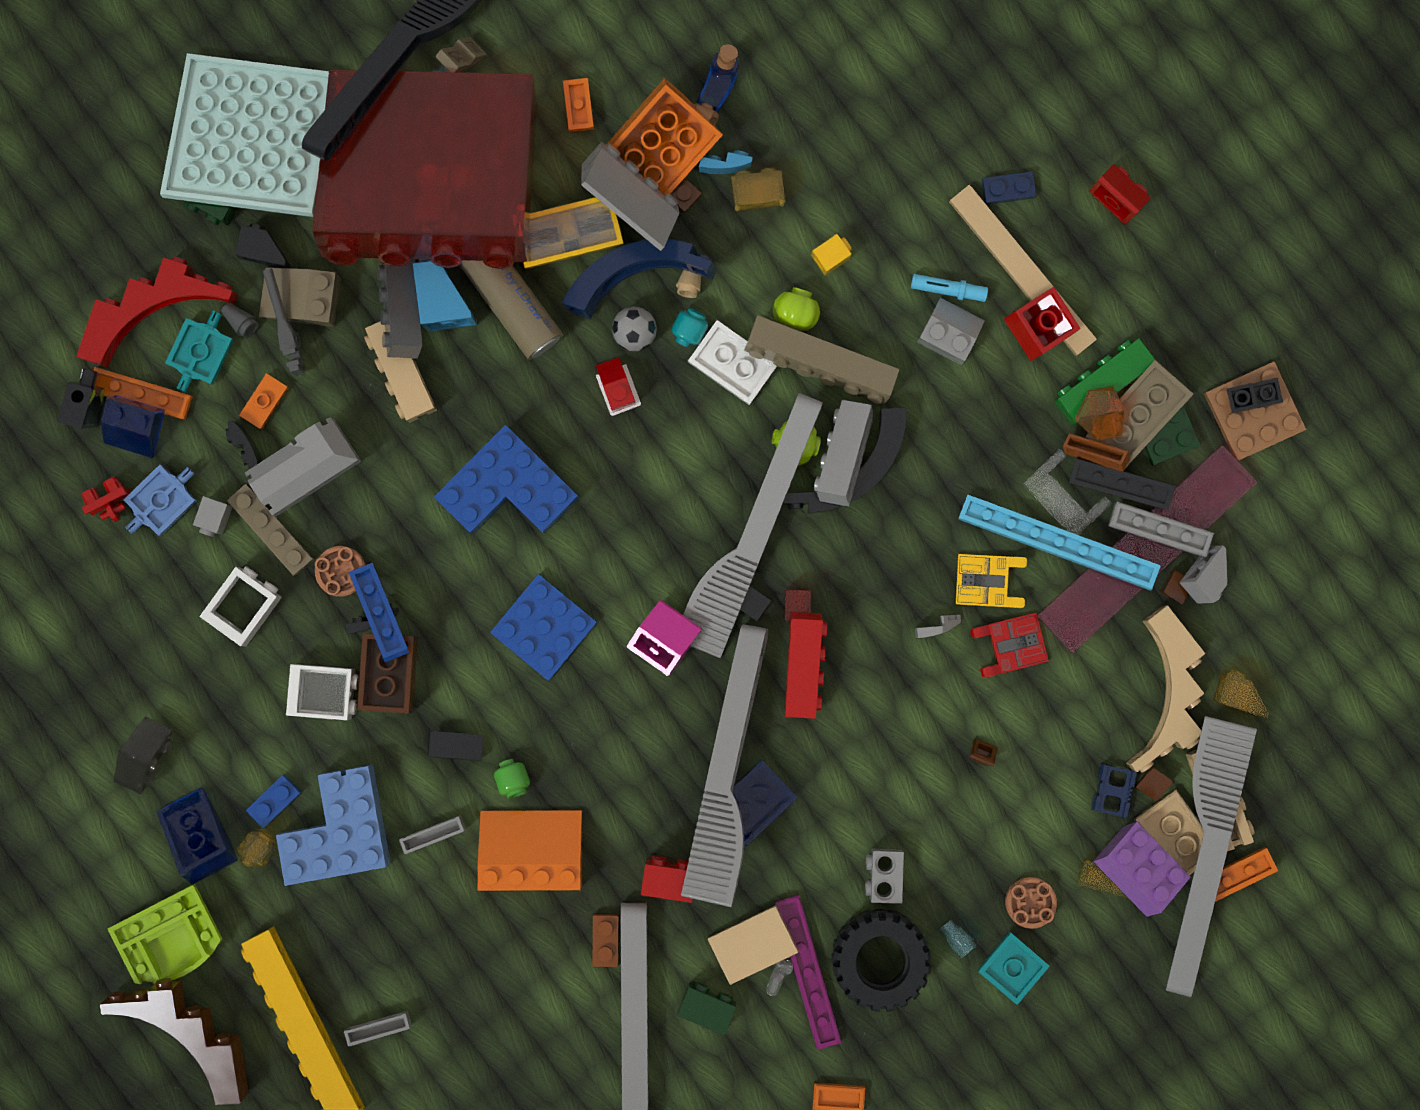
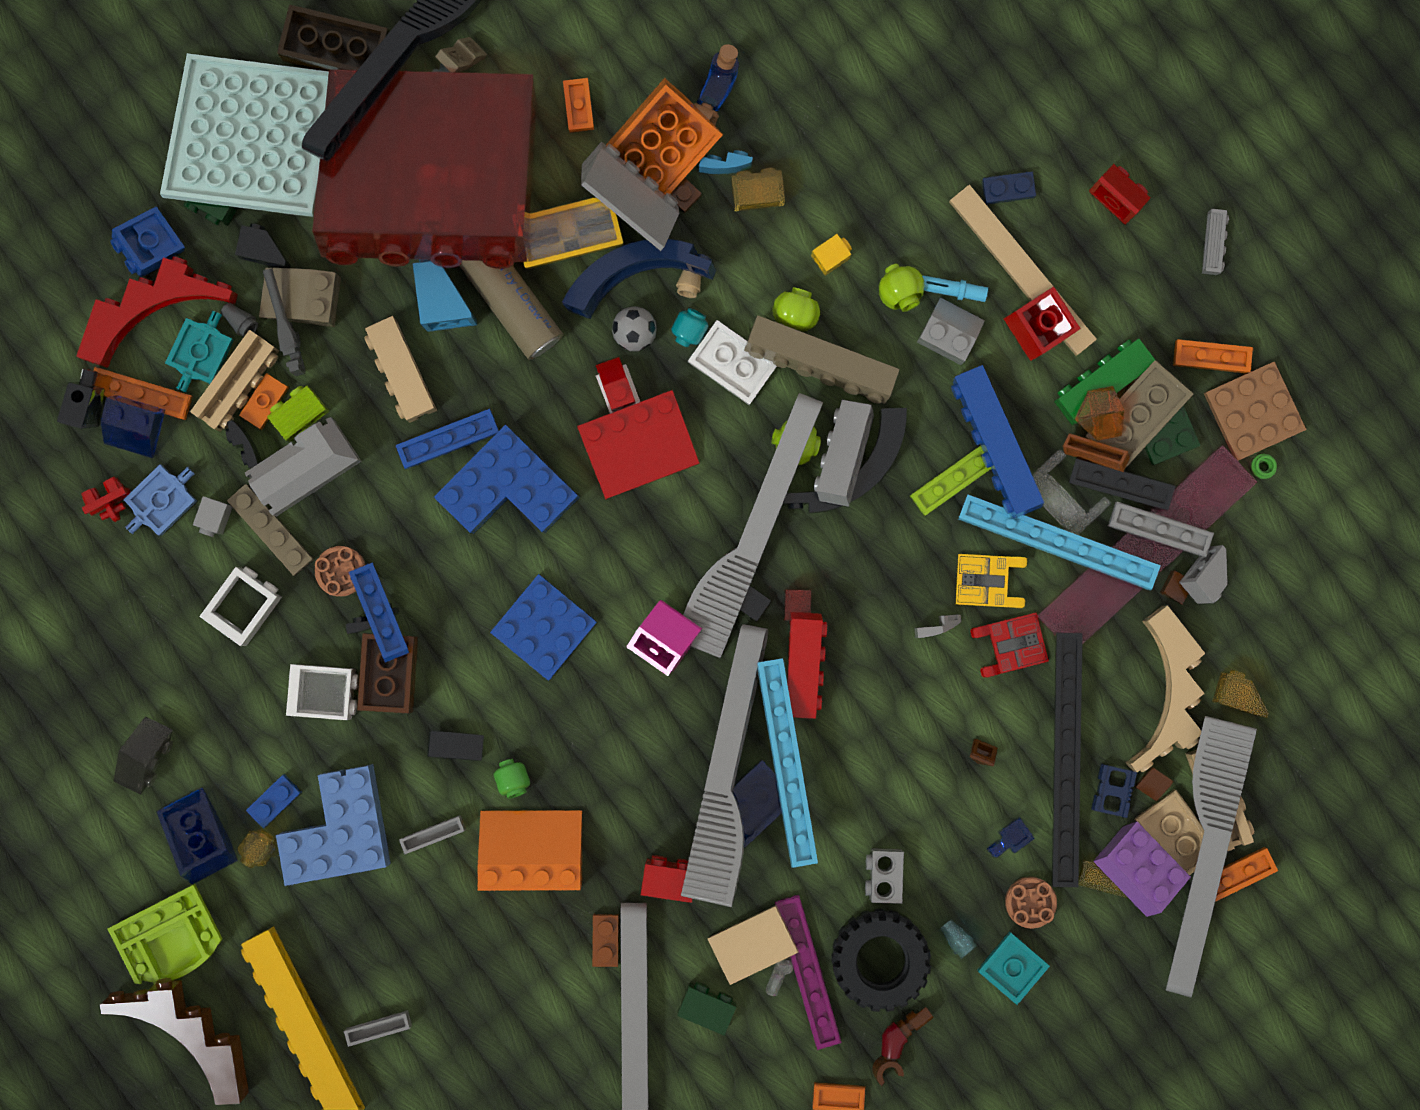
(146, 242): none -> blue plate
(235, 381): none -> tan brick
(297, 413): none -> lime brick
(327, 40): none -> dark brown brick
(400, 311): dark grey brick -> none
(447, 439): none -> blue plate
(638, 444): none -> red slope
(787, 763): none -> medium azure plate
(893, 1041): none -> reddish brown piece
(901, 287): none -> lime plant
(950, 482): none -> lime tile
(997, 441): none -> blue brick
(1013, 837): none -> clear blue plate
(1067, 759): none -> black plate
(1212, 356): none -> orange plate
(1214, 242): none -> light grey piece
(1254, 395): black slope -> none
(1269, 461): none -> bright green plate

